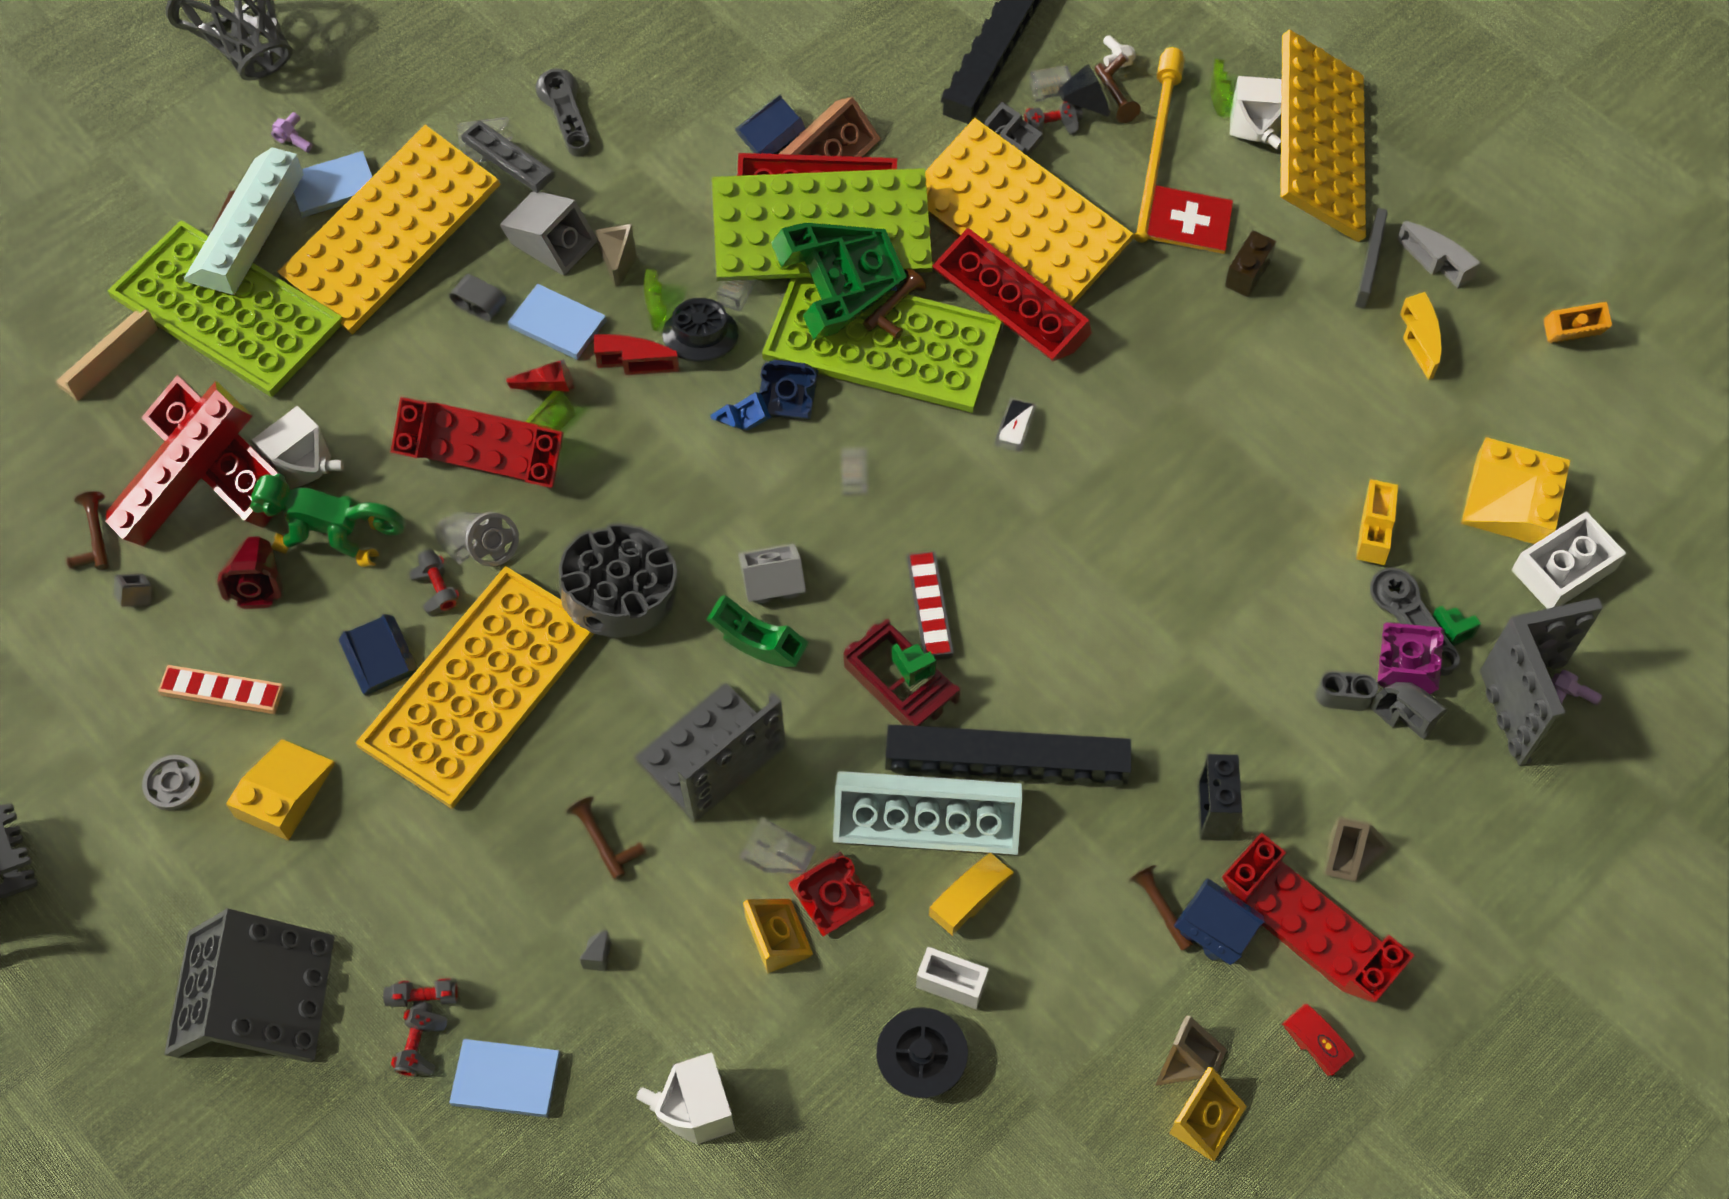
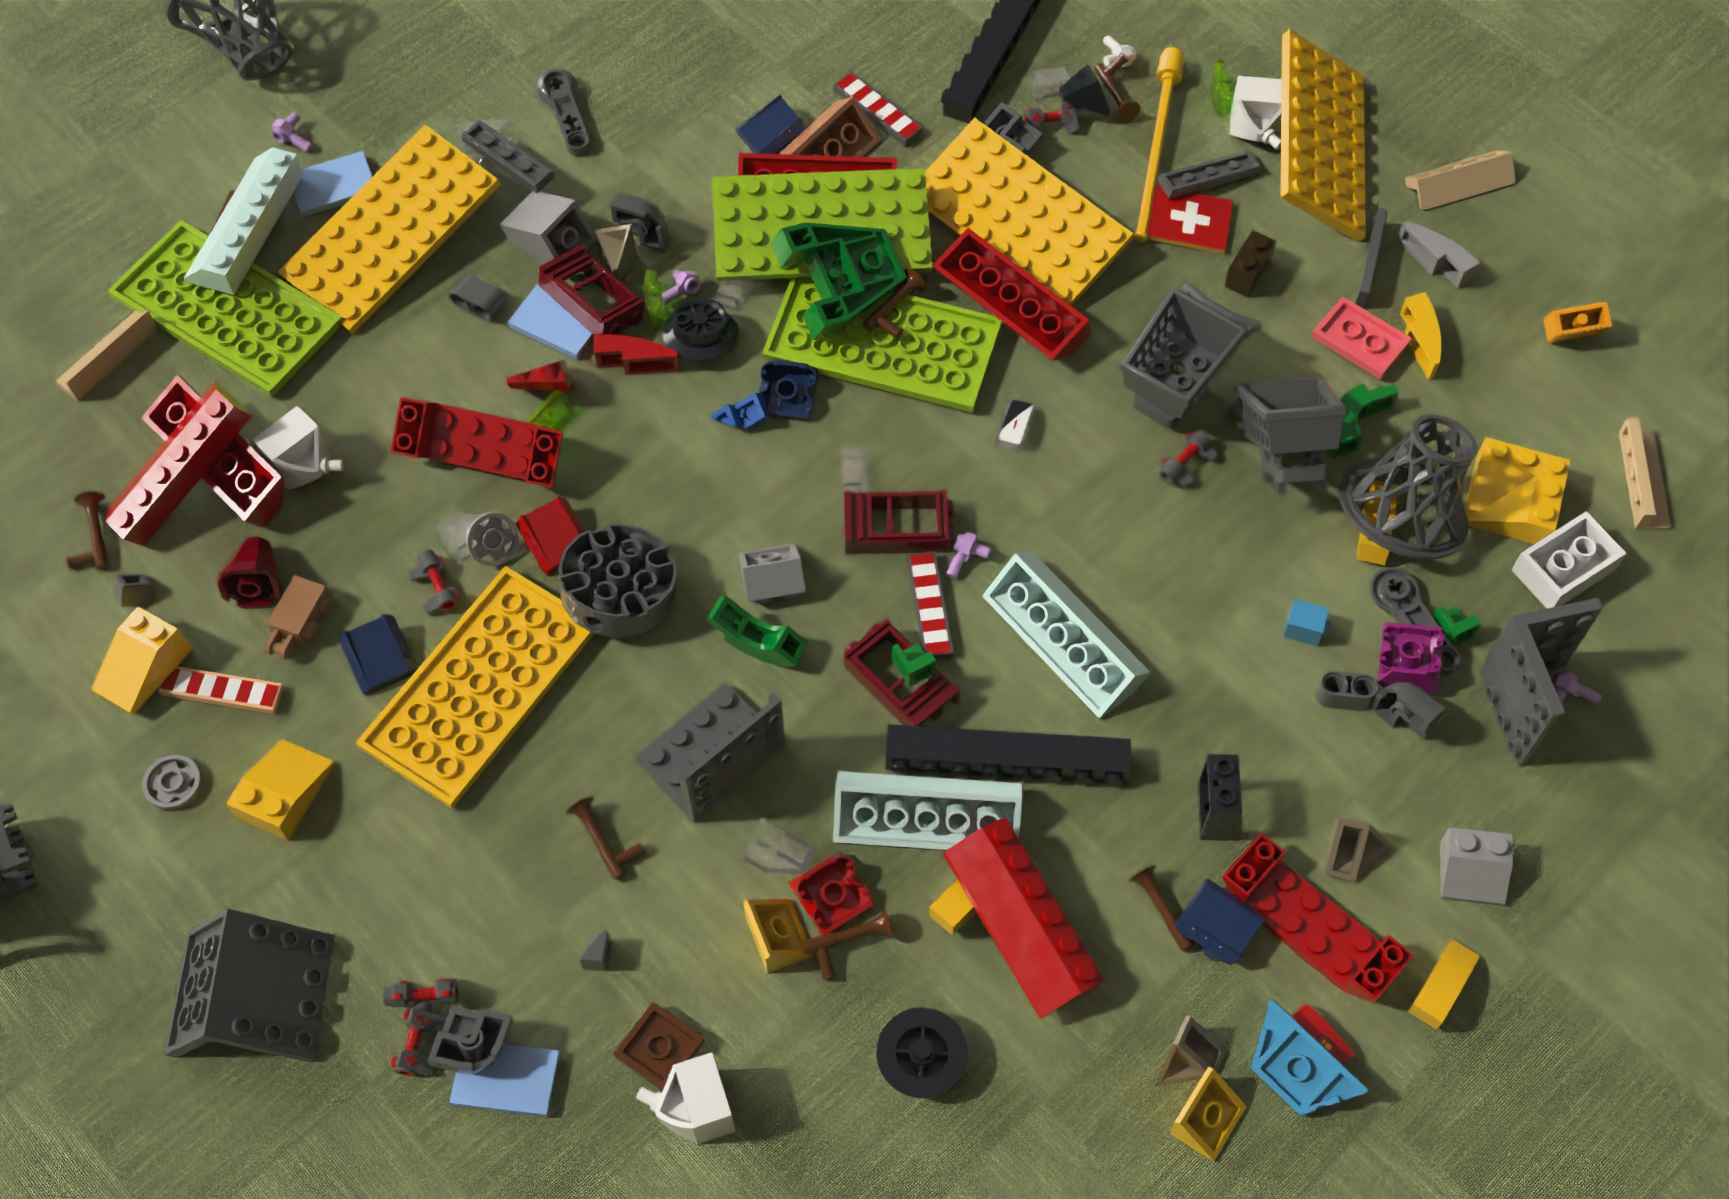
(139, 660): none -> yellow slope
(297, 616): none -> medium nougat brick
(323, 513): green animal -> none
(470, 1040): none -> dark grey brick
(549, 532): none -> red slope
(614, 321): none -> dark red door
(645, 218): none -> dark grey brick
(657, 1045): none -> reddish brown plate
(687, 283): none -> lavender piece
(820, 944): none -> reddish brown piece
(858, 522): none -> dark red door
(879, 109): none -> tile
(952, 977): white brick -> none
(966, 546): none -> lavender piece
(1023, 918): none -> red slope
(1065, 633): none -> light aqua slope
(1174, 468): none -> dark grey piece
(1184, 332): none -> dark grey piece
(1209, 174): none -> dark grey tile
(1290, 419): none -> dark grey piece
(1300, 1066): none -> dark azure wing
(1307, 622): none -> dark azure brick
(1359, 404): none -> green arch
(1361, 337): none -> coral plate
(1444, 984): none -> yellow slope
(1449, 475): none -> dark grey piece
(1463, 179): none -> tan panel
(1475, 866): none -> light grey slope
(1644, 477): none -> tan panel

